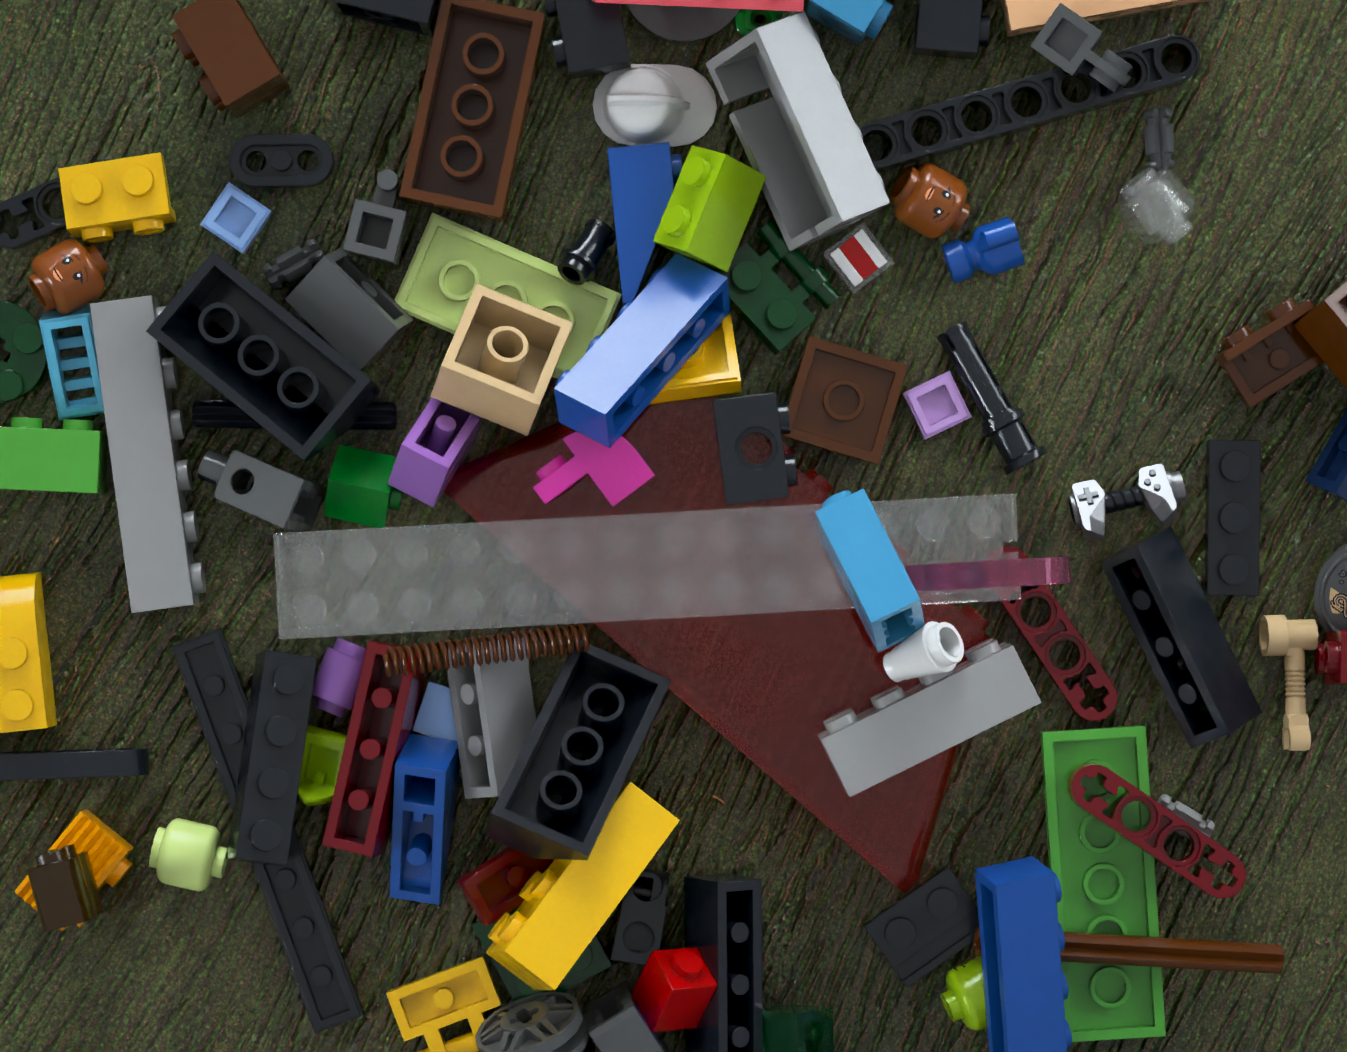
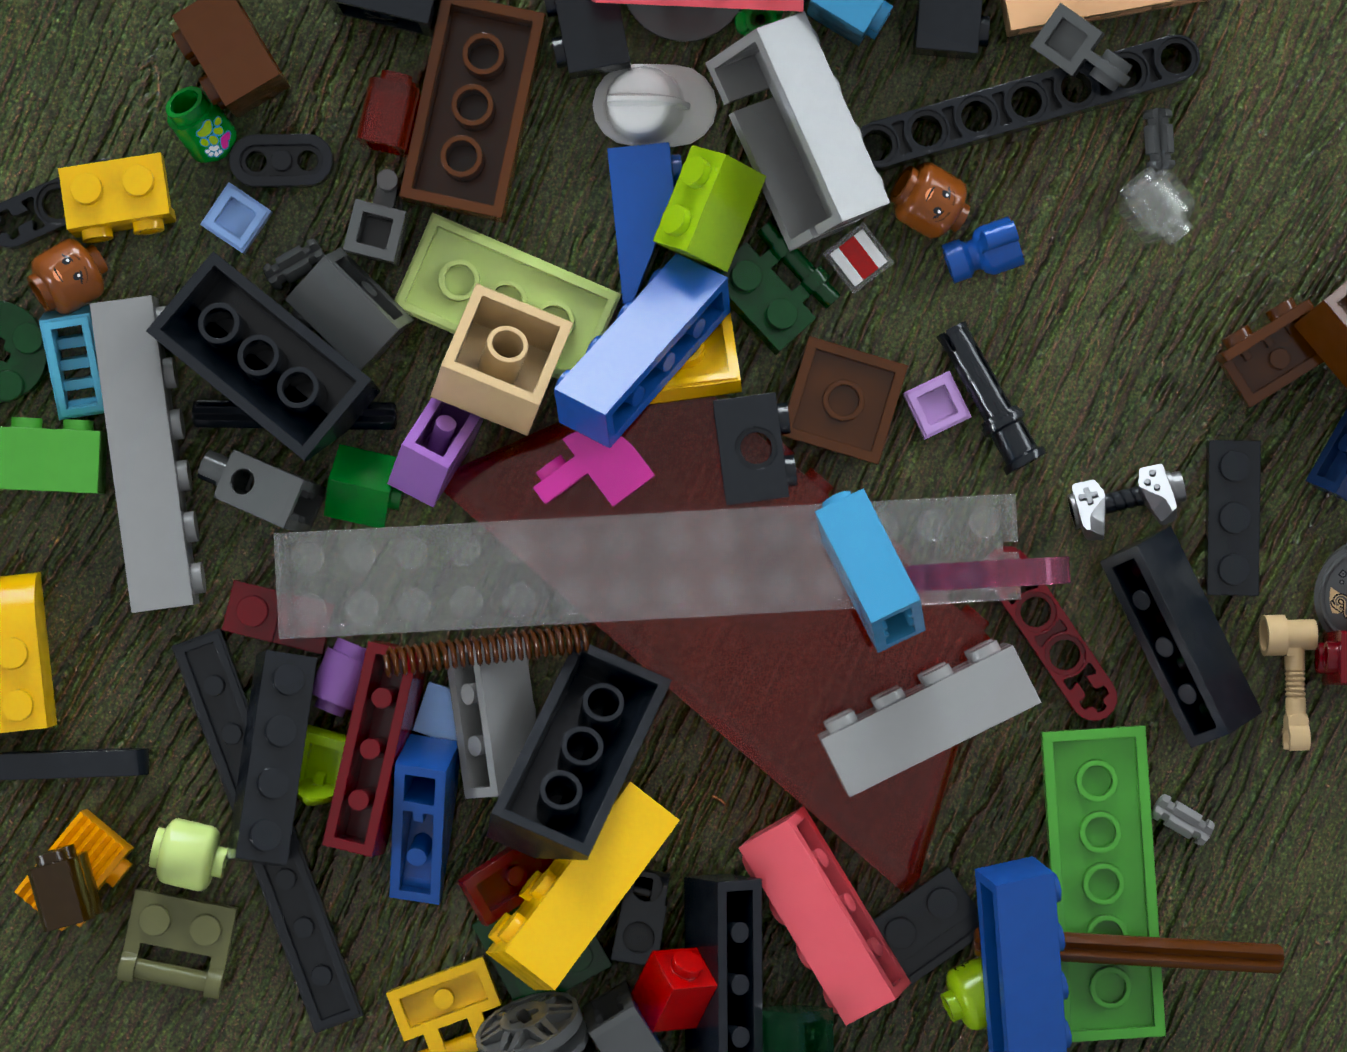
(182, 926): none -> olive plate
(200, 125): none -> green brick
(255, 615): none -> dark red plate
(389, 113): none -> clear red brick
(580, 261): black pin -> none
(824, 916): none -> coral brick
(926, 652): white cone -> none
(1159, 826): dark red beam -> none

